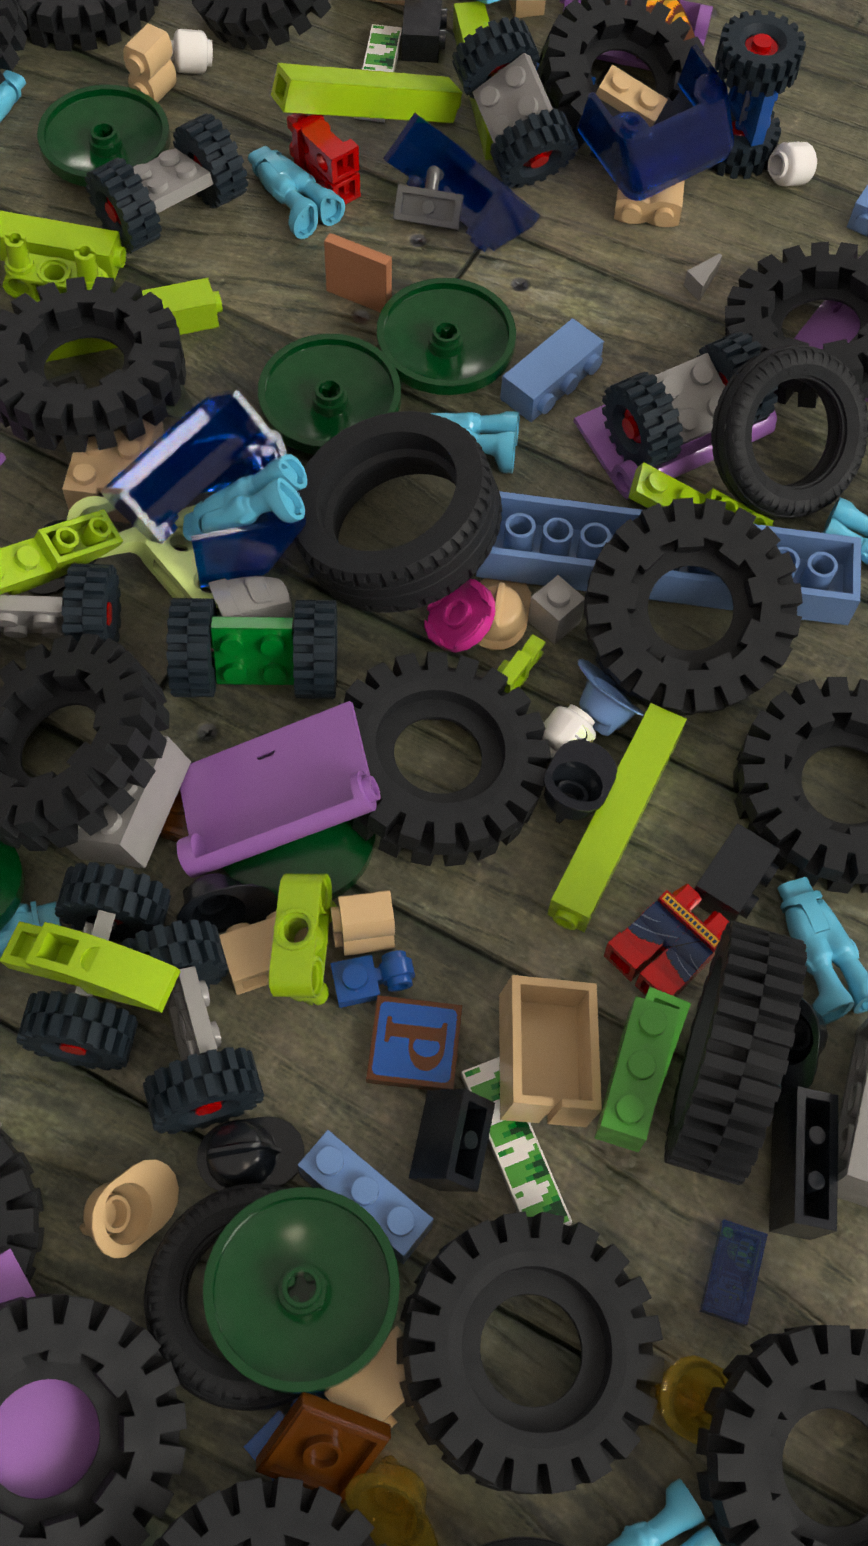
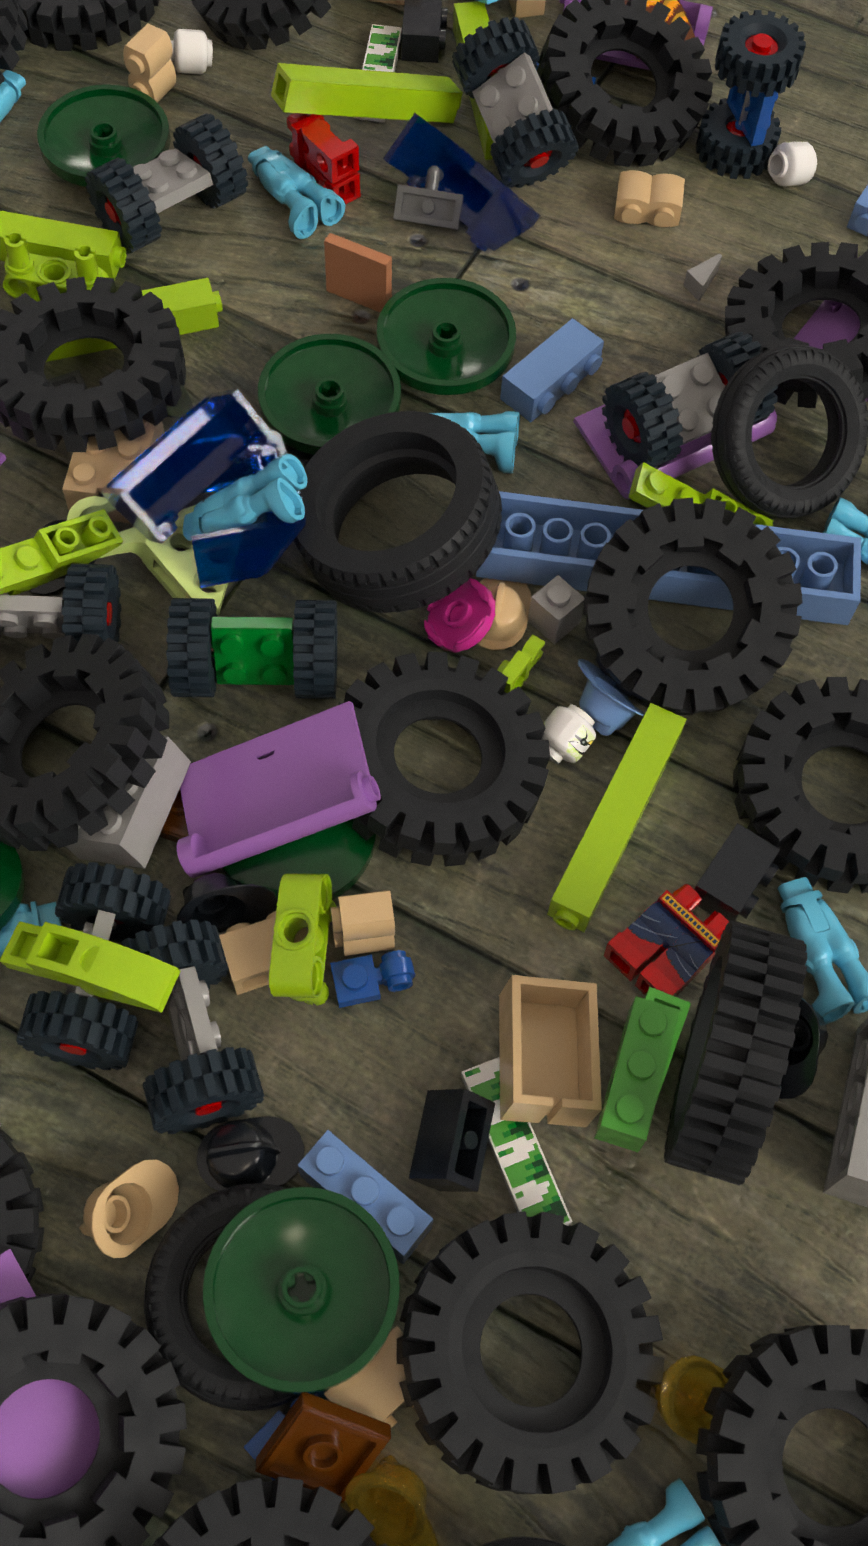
(252, 597): light grey helmet -> none
(414, 1043): tile -> none
(578, 780): black piece -> none
(630, 95): tan plate -> none
(659, 156): clear blue windscreen -> none
(733, 1273): clear blue tile -> none
(804, 1164): black brick -> none

